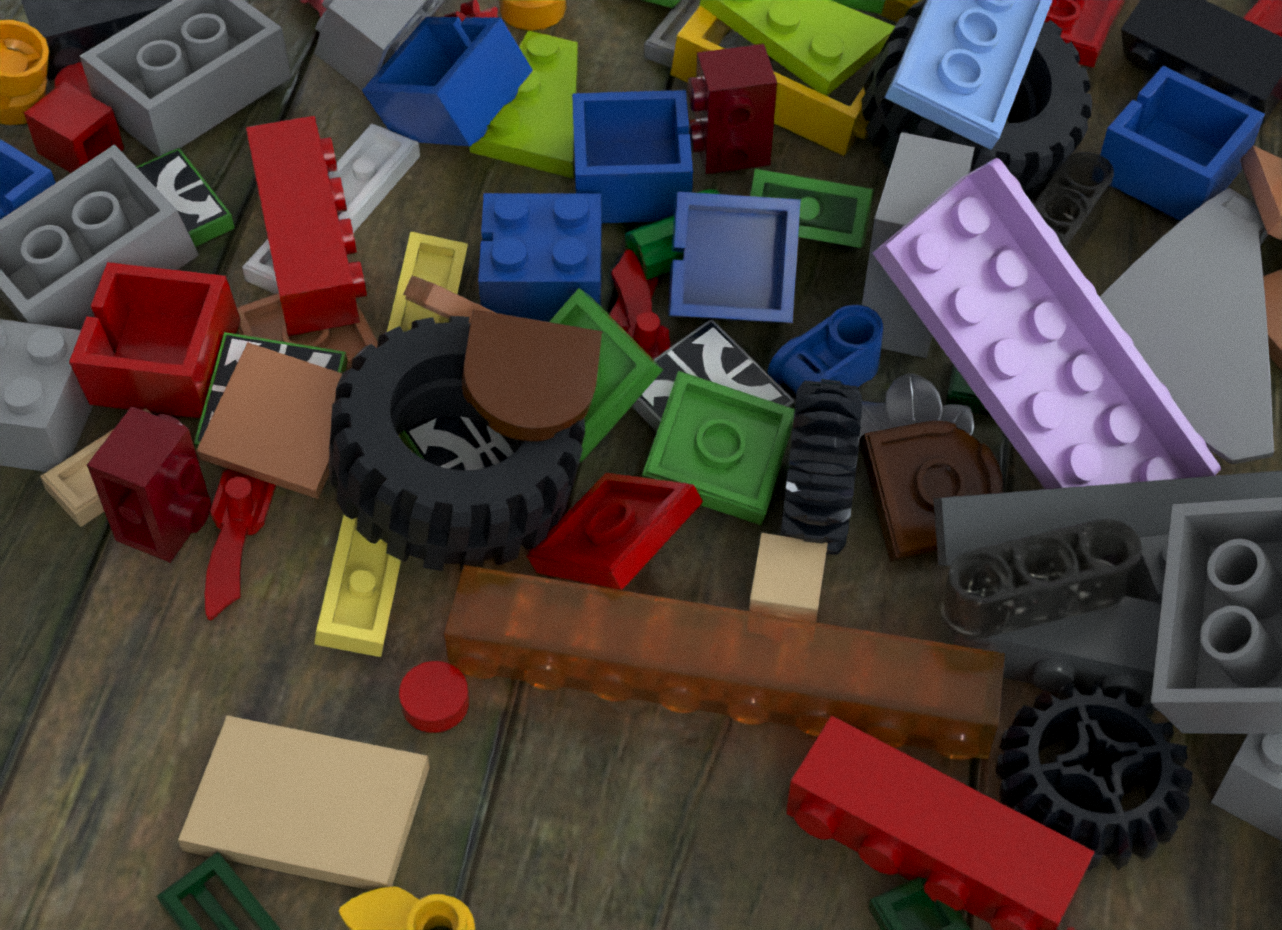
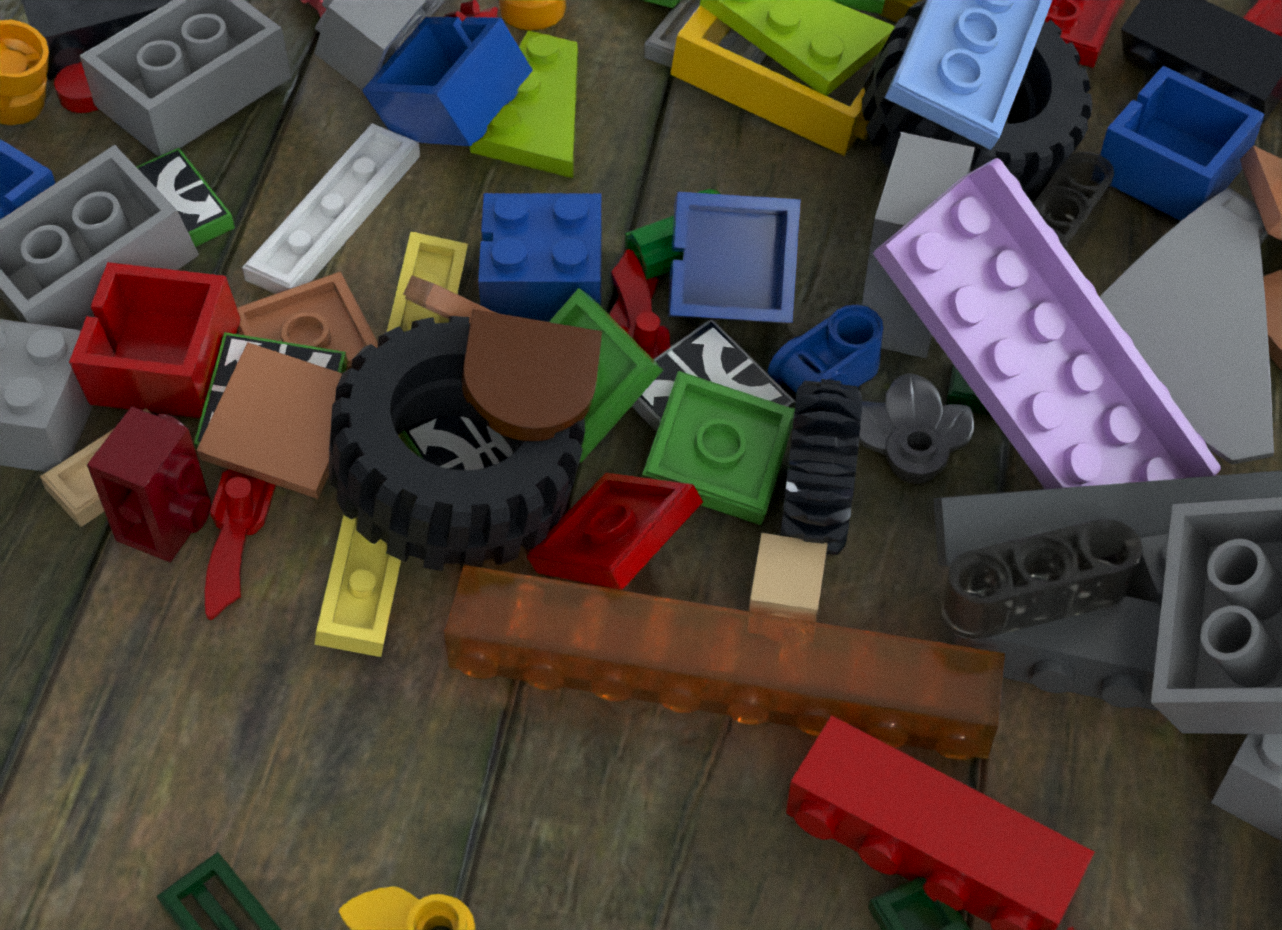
(72, 127): red brick -> none
(303, 225): red brick -> none
(305, 804): tan tile -> none
(434, 696): red tile -> none
(632, 152): blue piece -> none
(733, 108): dark red brick -> none
(827, 208): bright green brick -> none
(918, 464): reddish brown tile -> none
(1105, 756): black gear -> none

